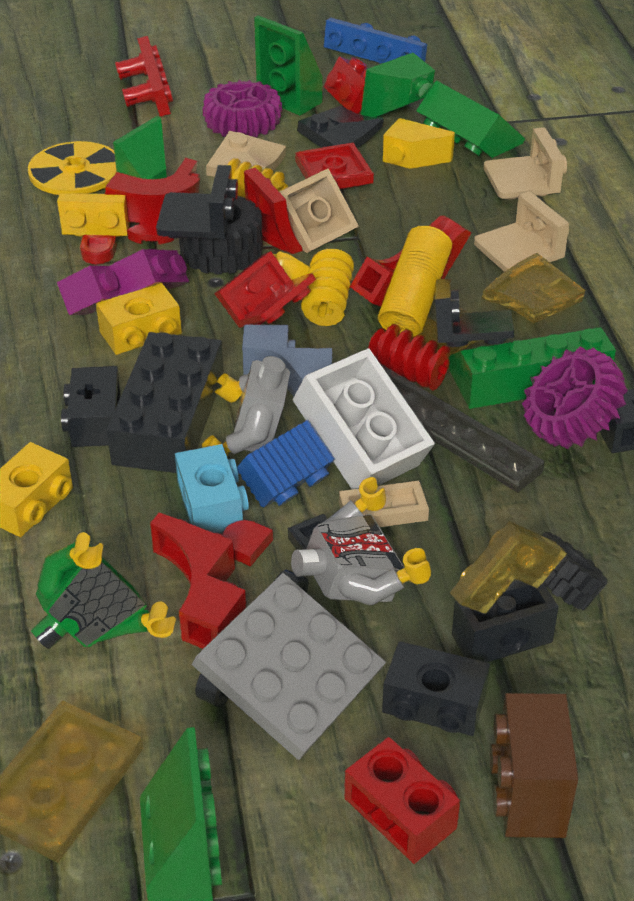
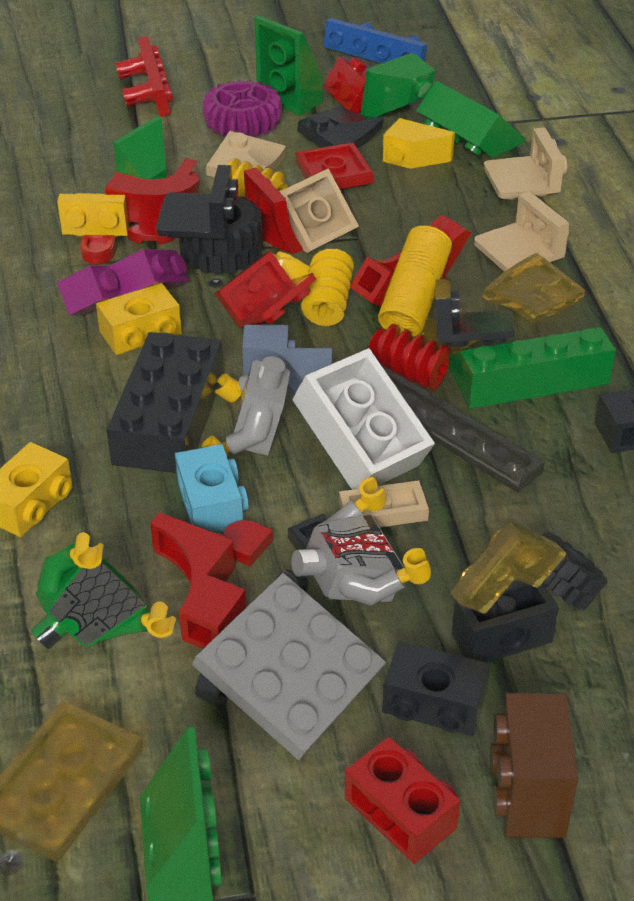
(72, 168): yellow piece -> none
(91, 404): black brick -> none
(285, 464): blue brick -> none
(579, 404): magenta gear -> none

